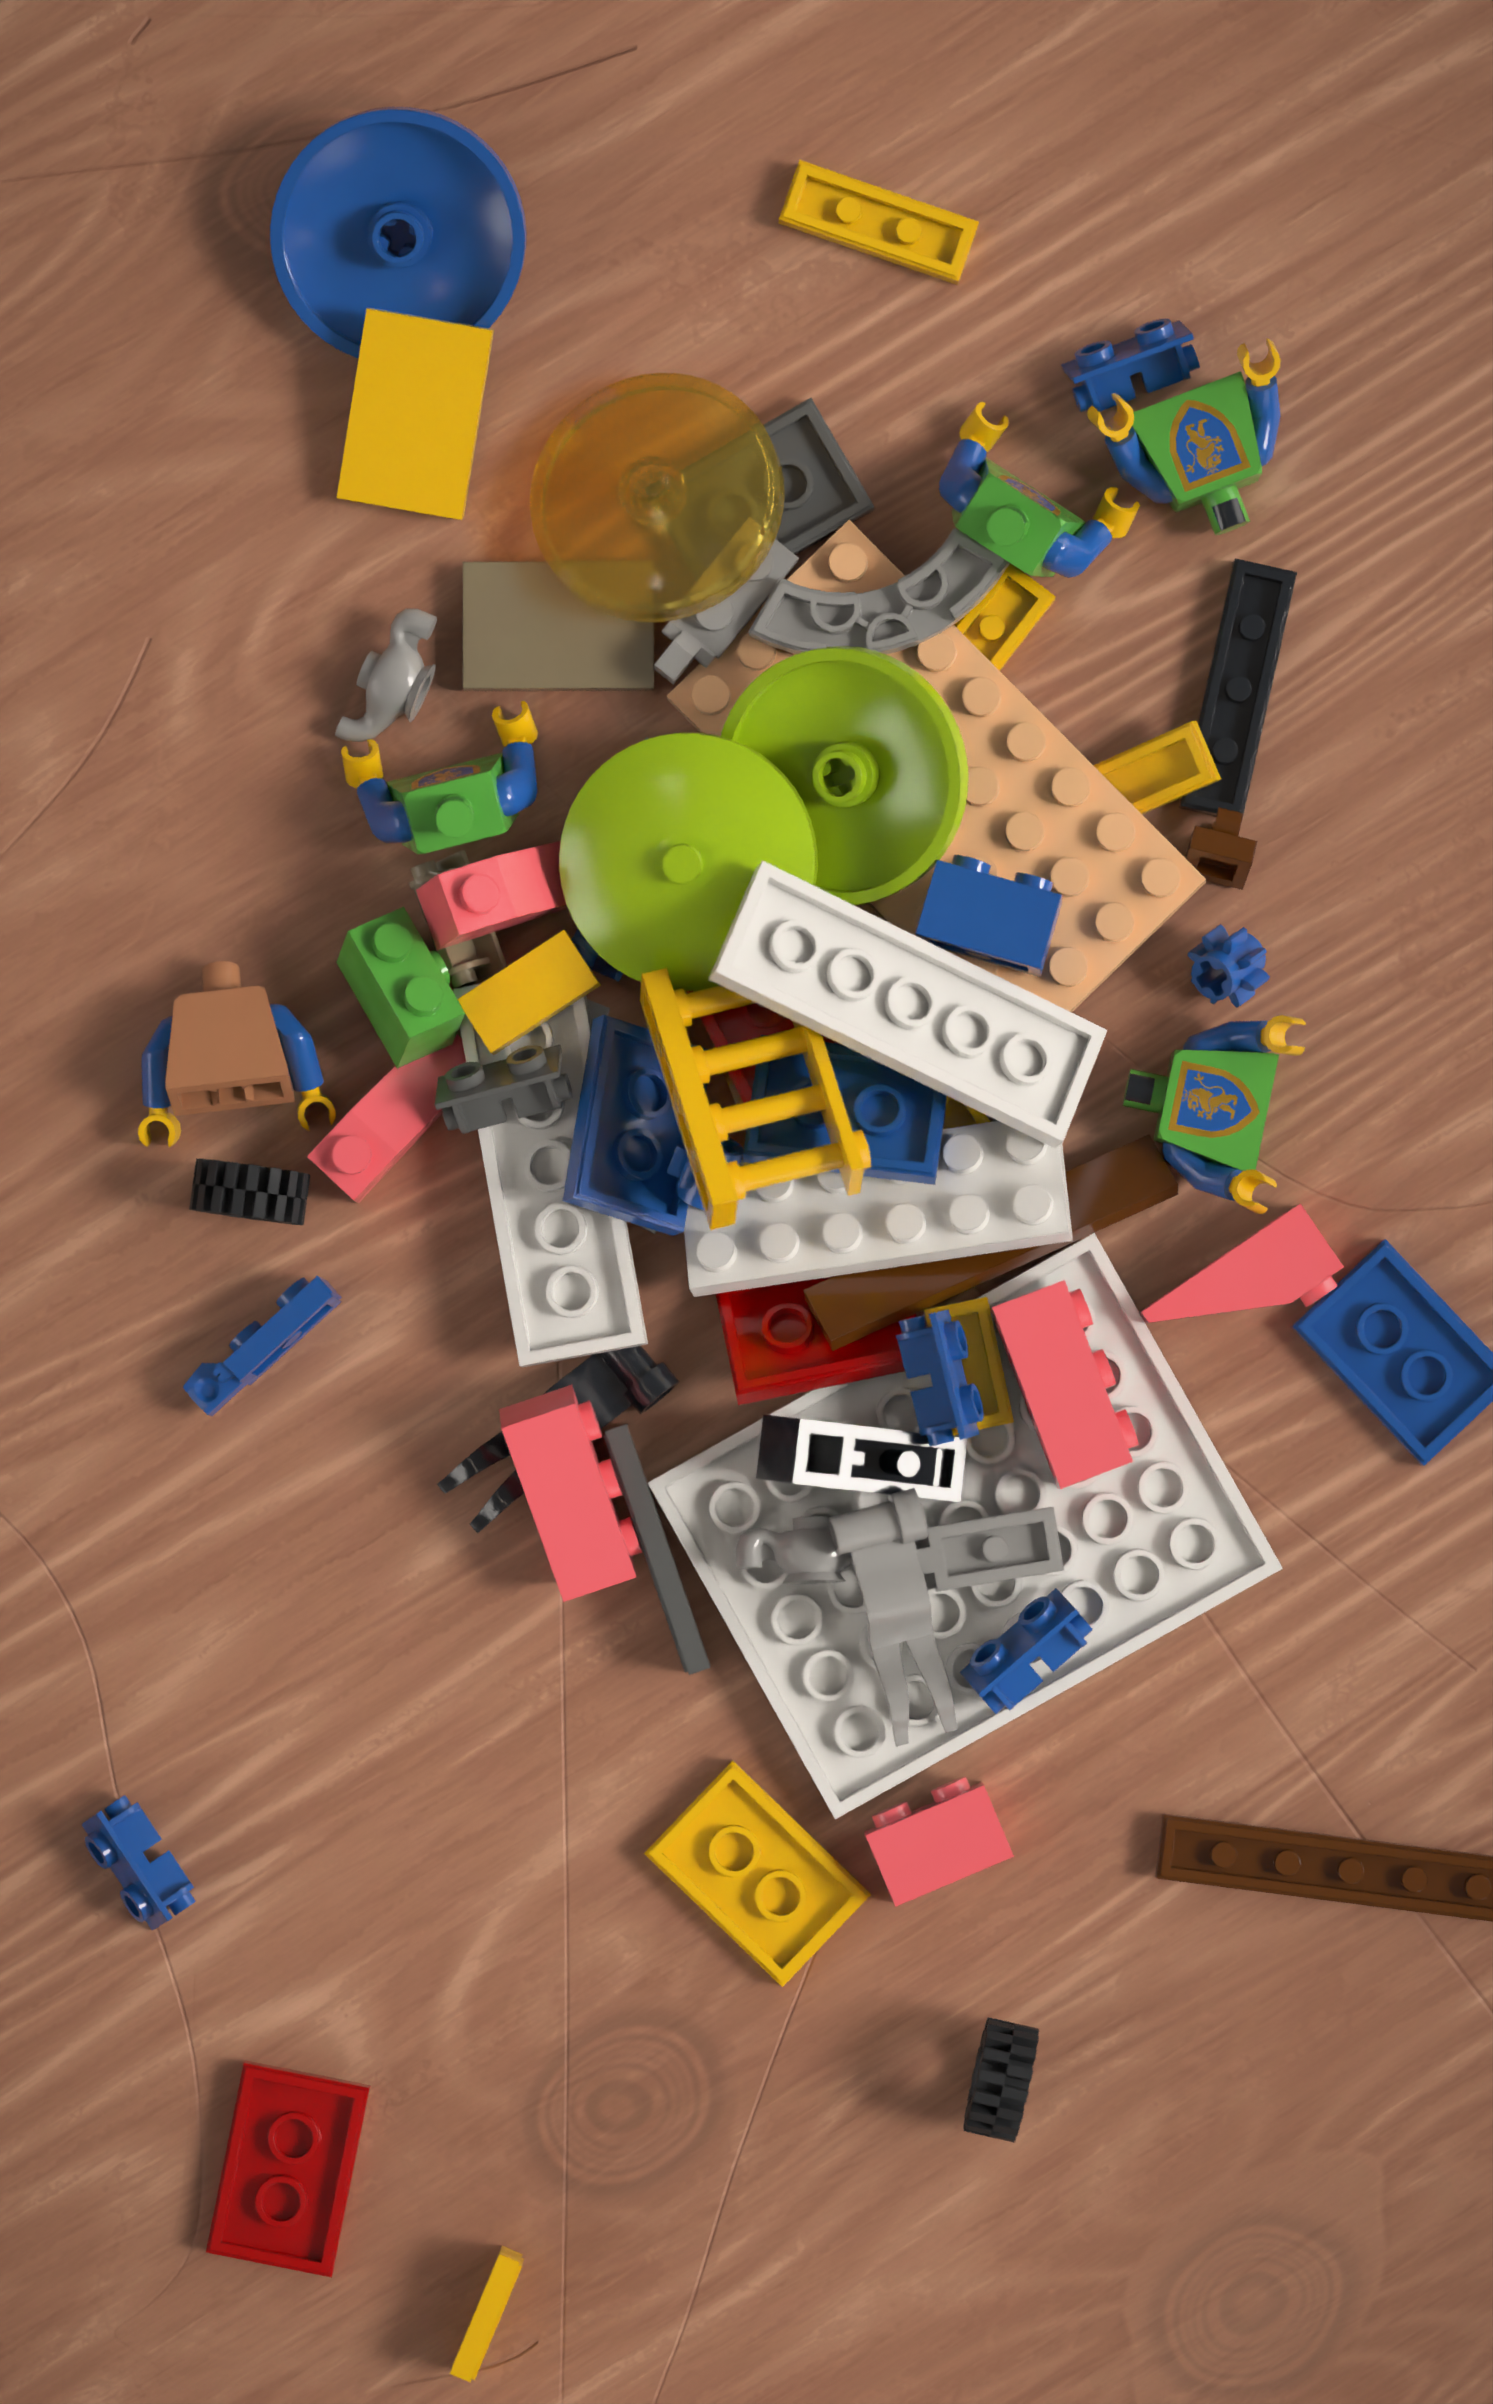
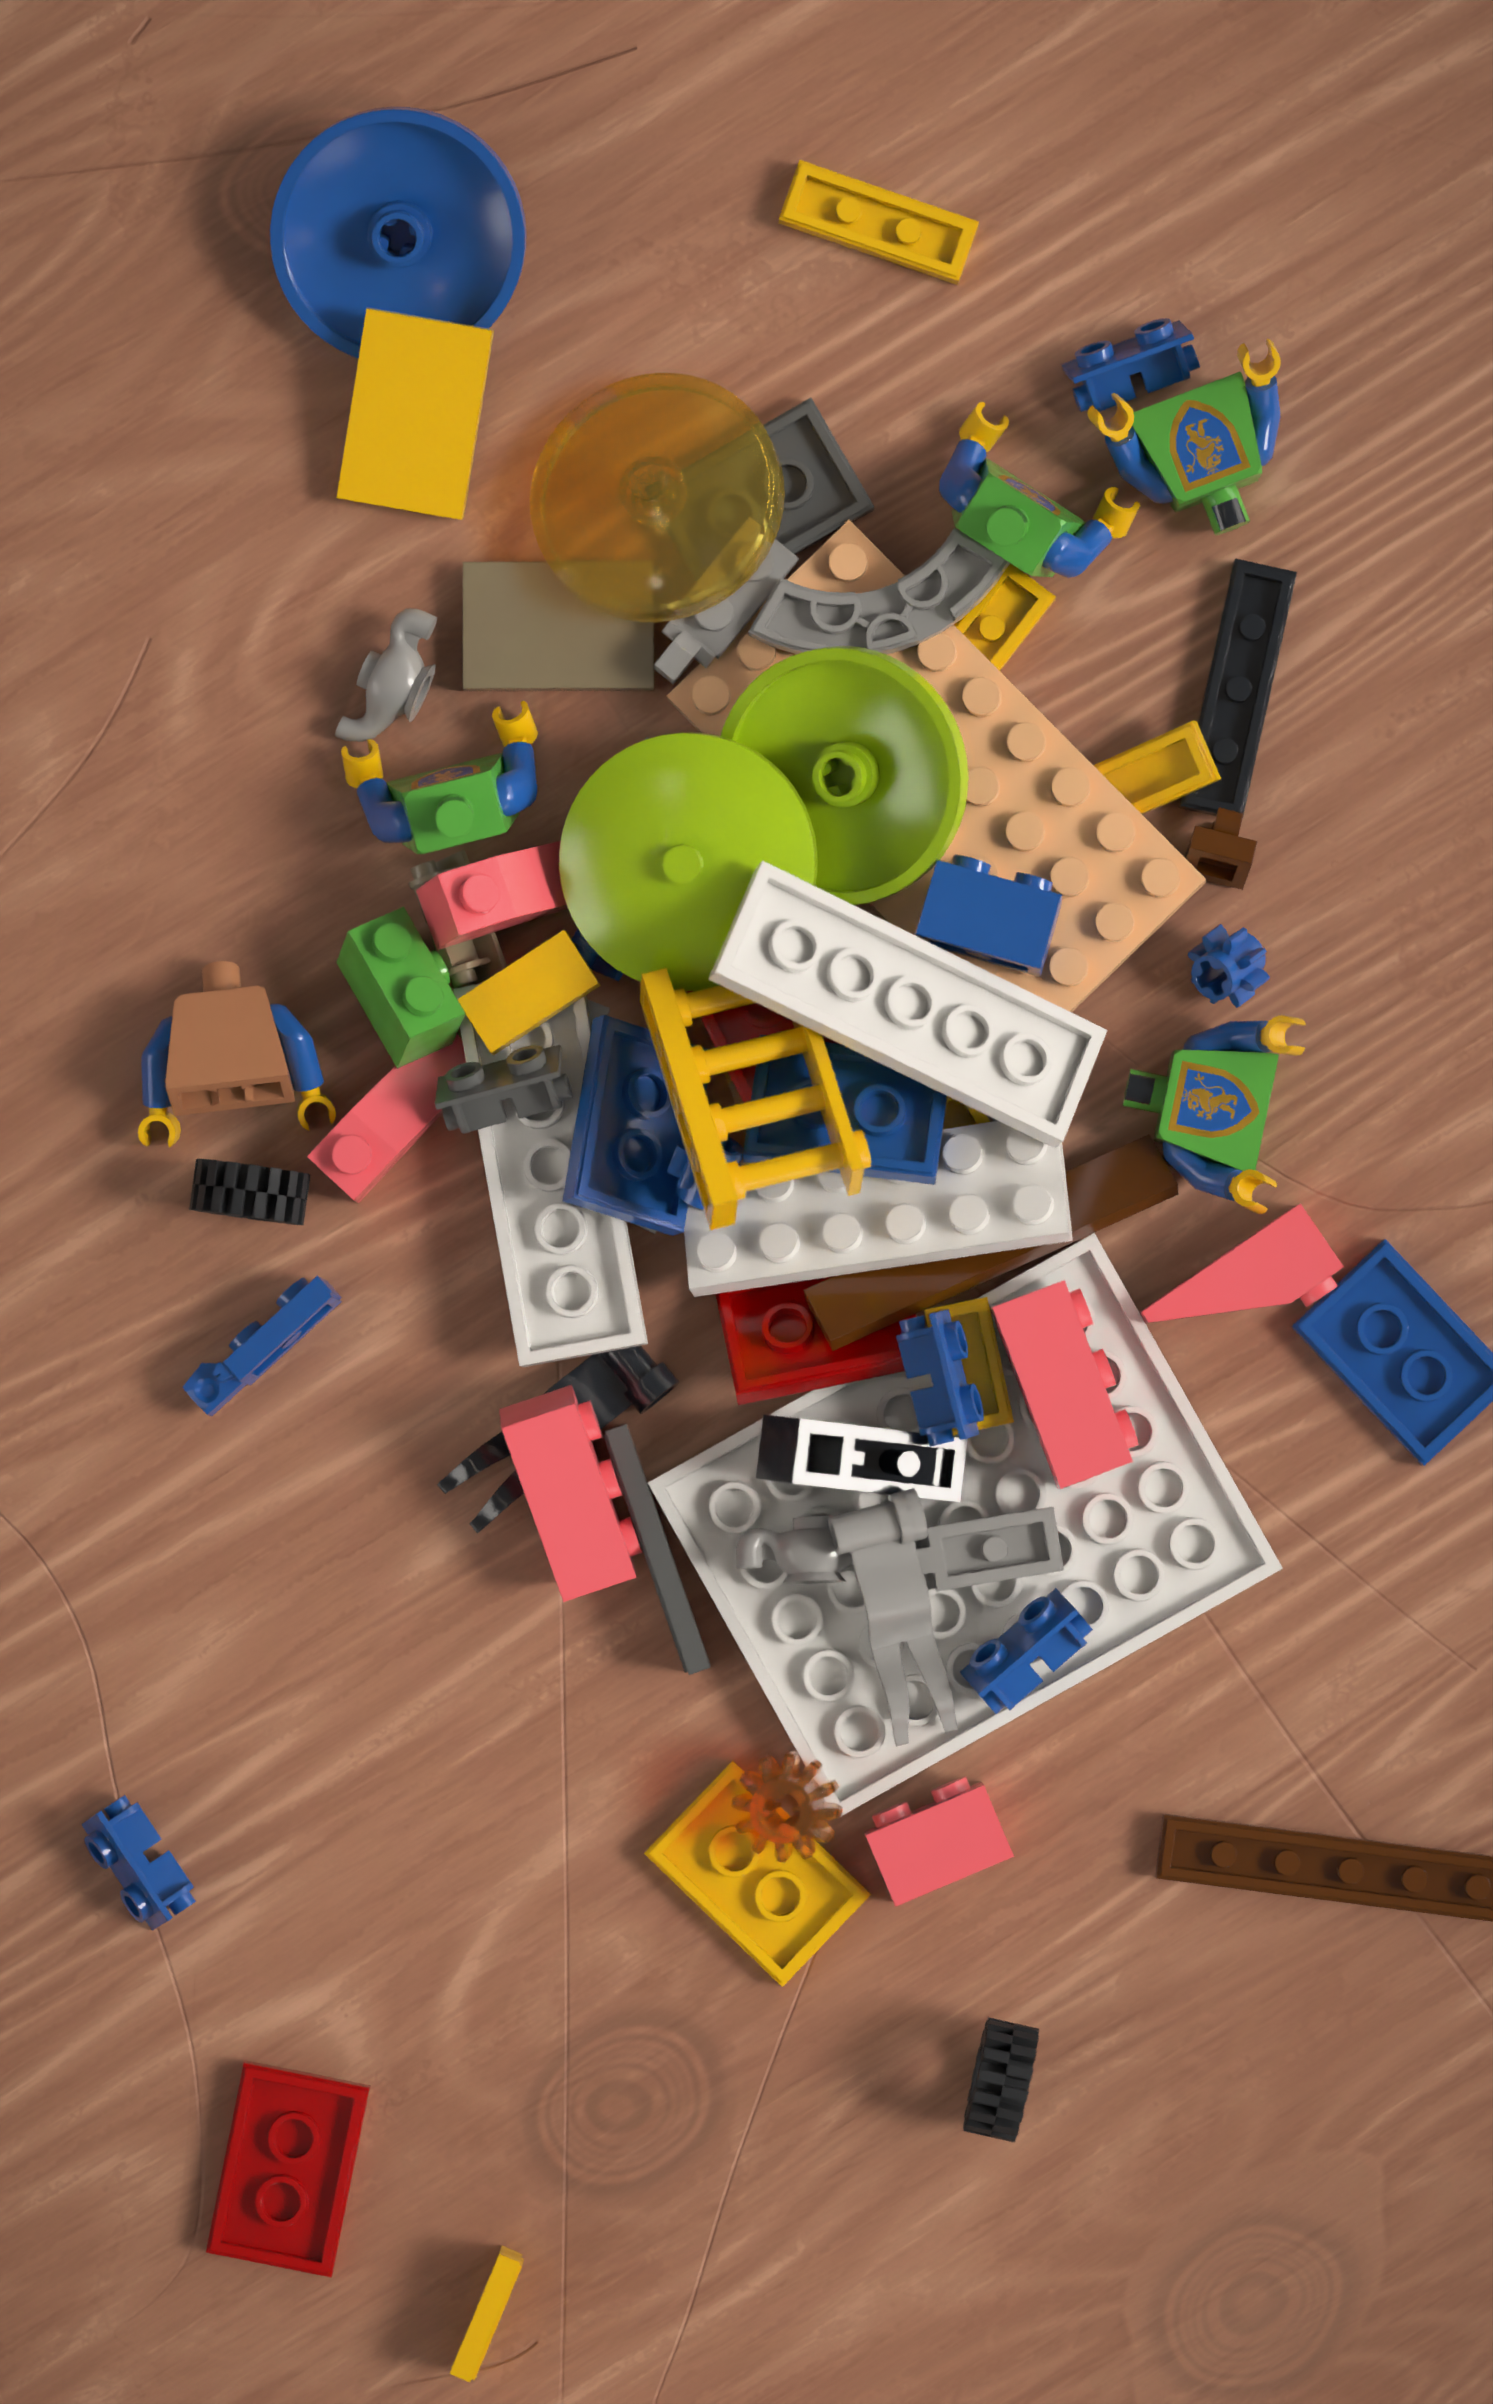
(797, 1829): none -> clear orange gear

